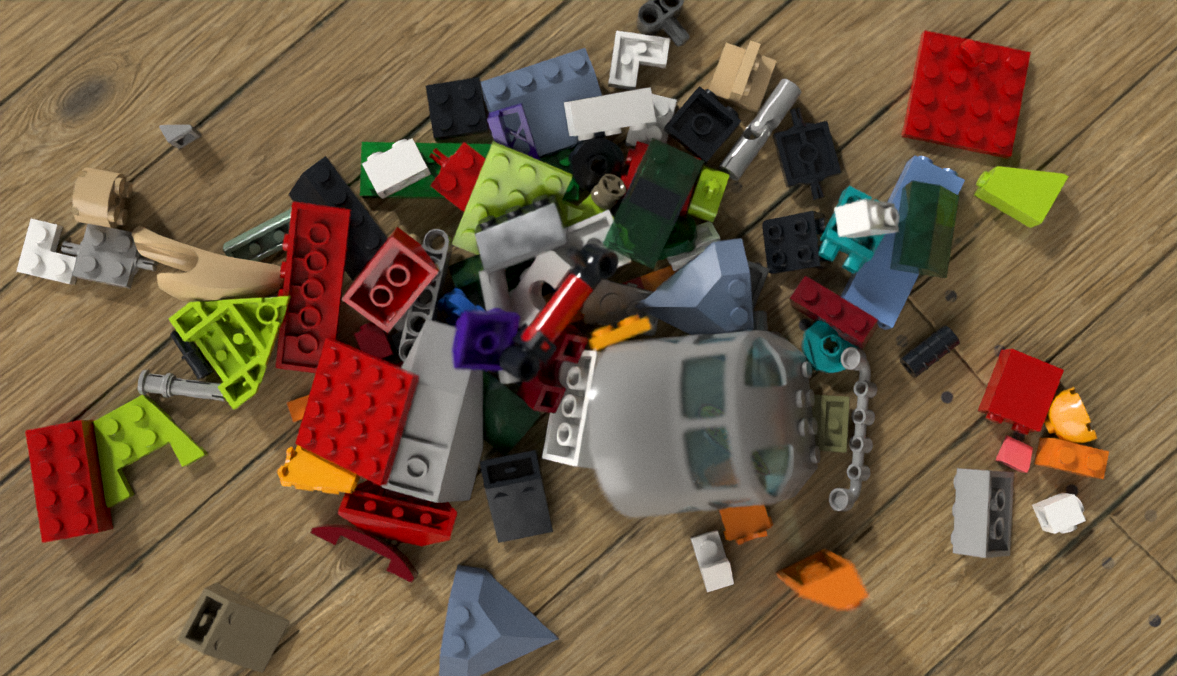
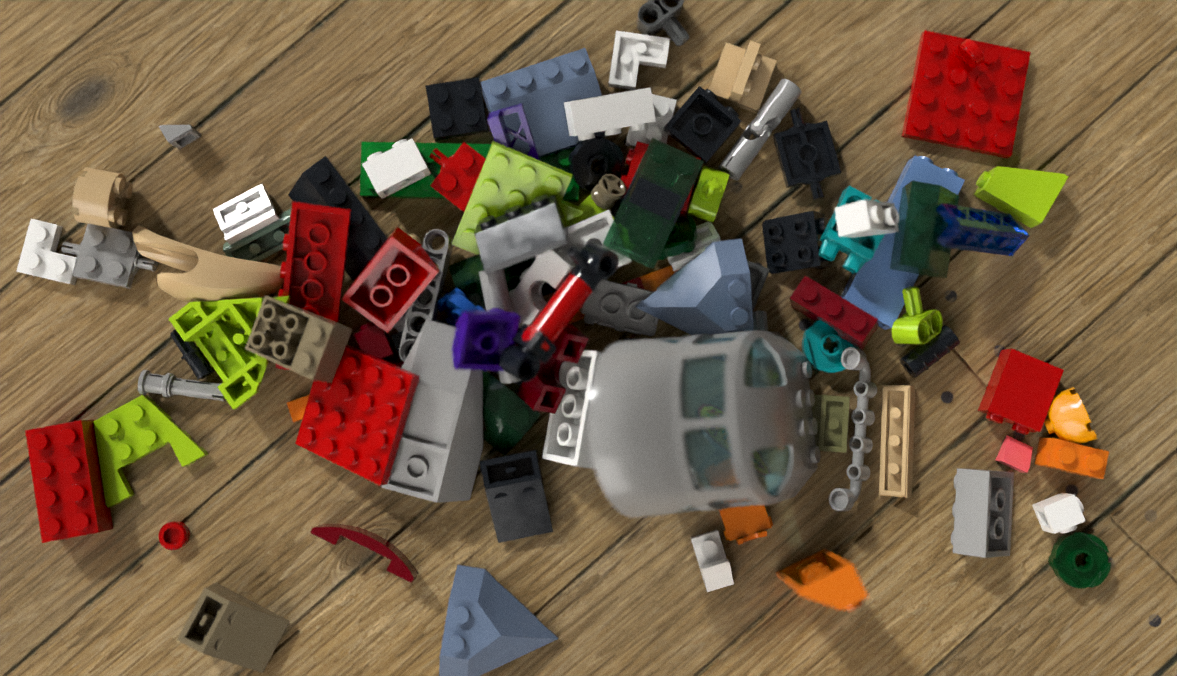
(174, 535): none -> red tile
(245, 214): none -> white plate
(298, 339): none -> dark tan slope
(313, 472): light orange piece -> none
(397, 515): red wedge -> none
(626, 328): light orange plate -> none
(897, 441): none -> tan slope
(916, 325): none -> lime beam
(980, 230): none -> clear blue fence
(1096, 558): none -> dark green plate

